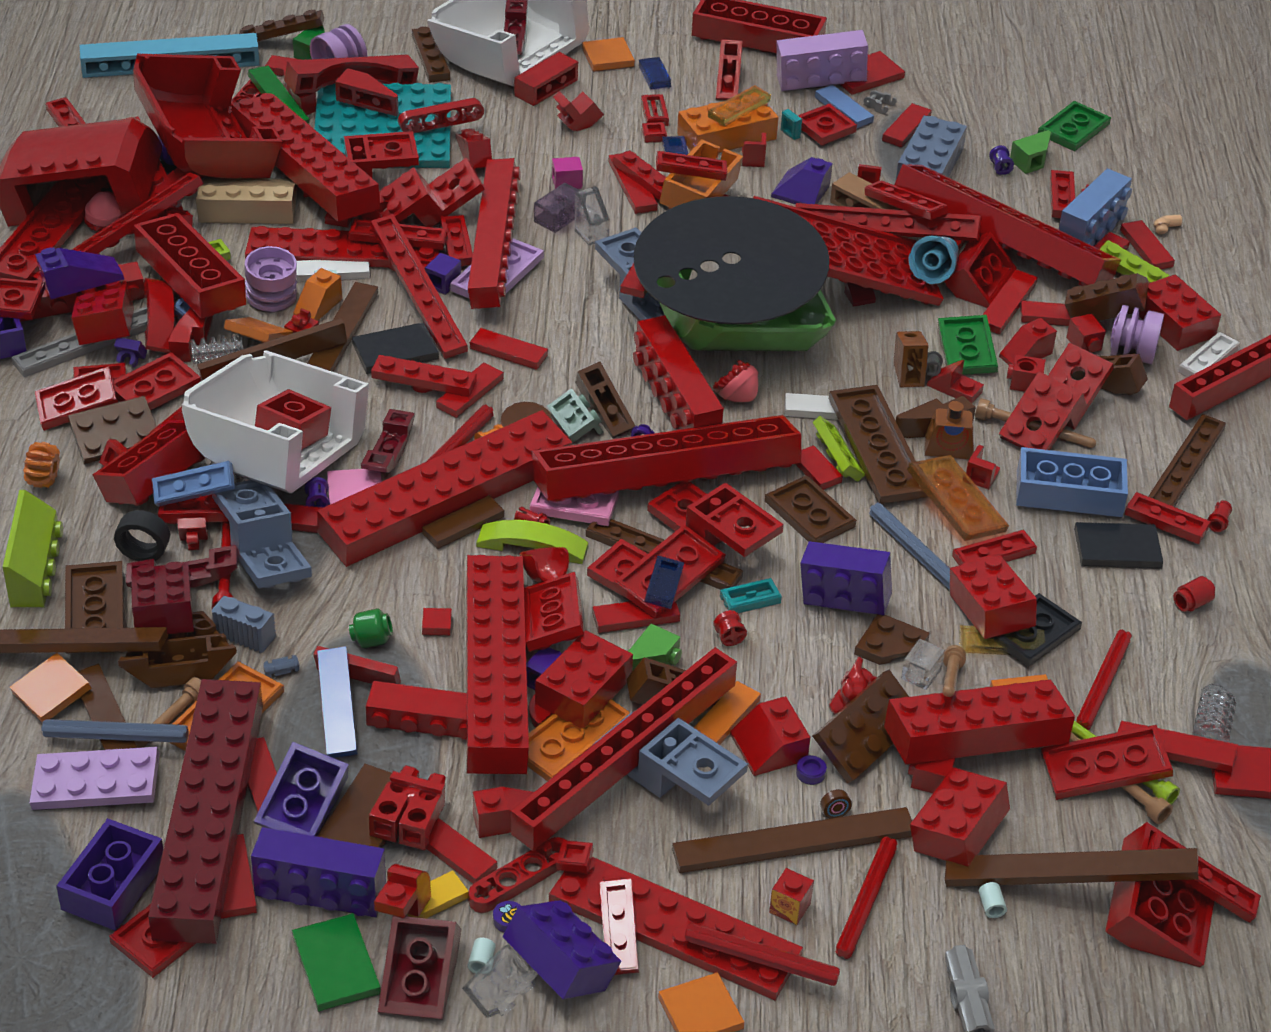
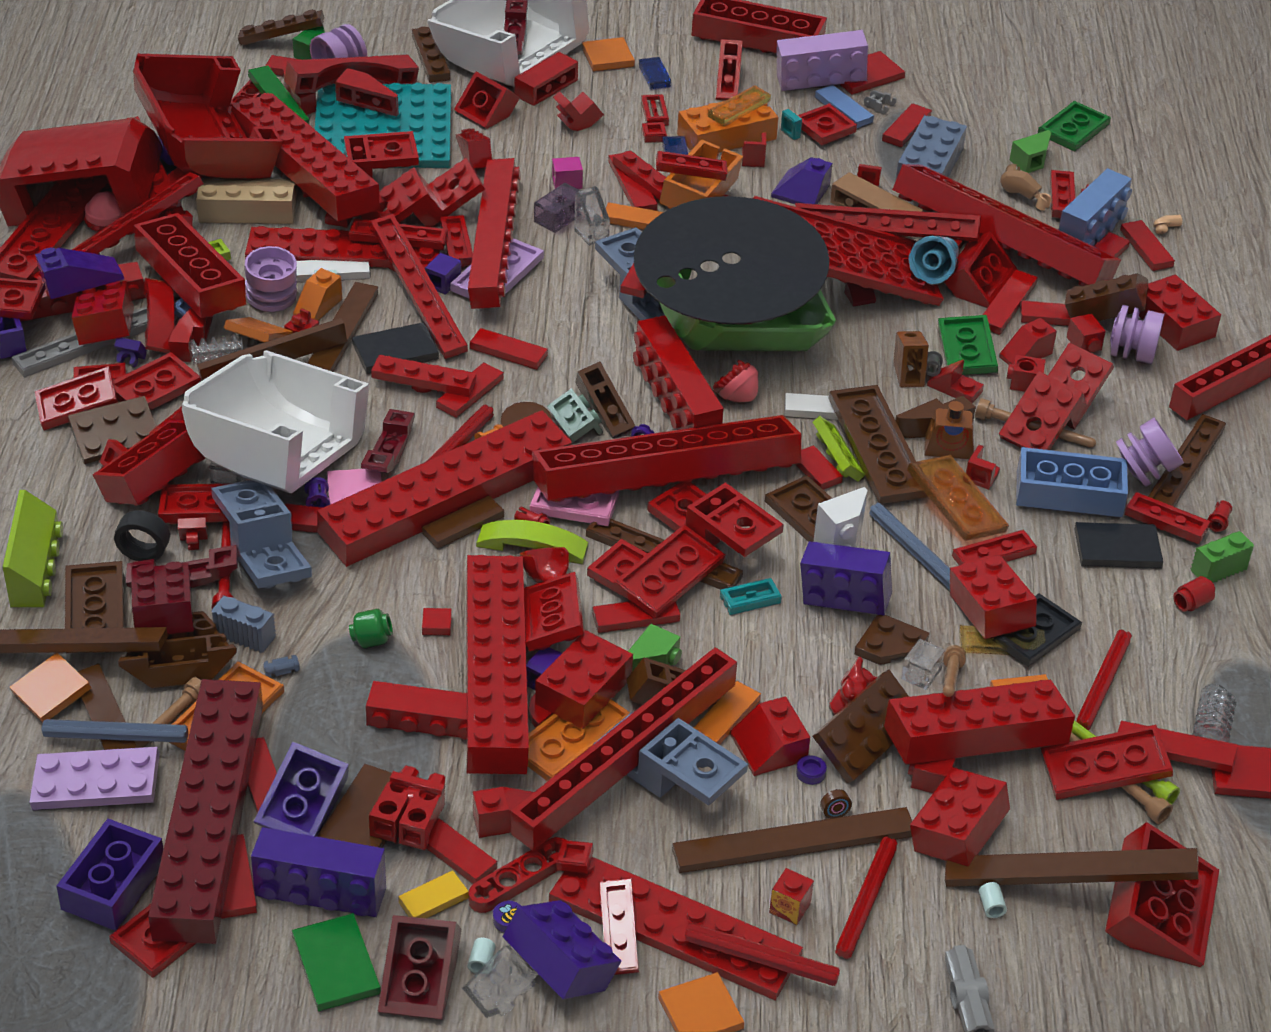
(41, 464): orange gear -> none
(63, 112): red tile -> none
(120, 57): medium azure brick -> none
(193, 483): medium blue tile -> none
(297, 412): red brick -> none
(337, 702): tile -> none
(367, 669): red tile -> none
(404, 892): red brick -> none
(441, 119): red beam -> none
(486, 101): none -> red slope
(630, 216): none -> orange tile
(664, 582): clear blue tile -> none
(730, 628): red wheel -> none
(841, 519): none -> white slope
(906, 200): red tile -> none
(1000, 161): dark purple bush -> none
(1023, 183): none -> medium nougat arm
(1126, 376): reddish brown slope -> none
(1133, 264): lime plate -> none
(1149, 452): none -> lavender wheel
(1211, 352): white tile -> none
(1215, 883): red tile -> none
(1222, 557): none -> bright green brick

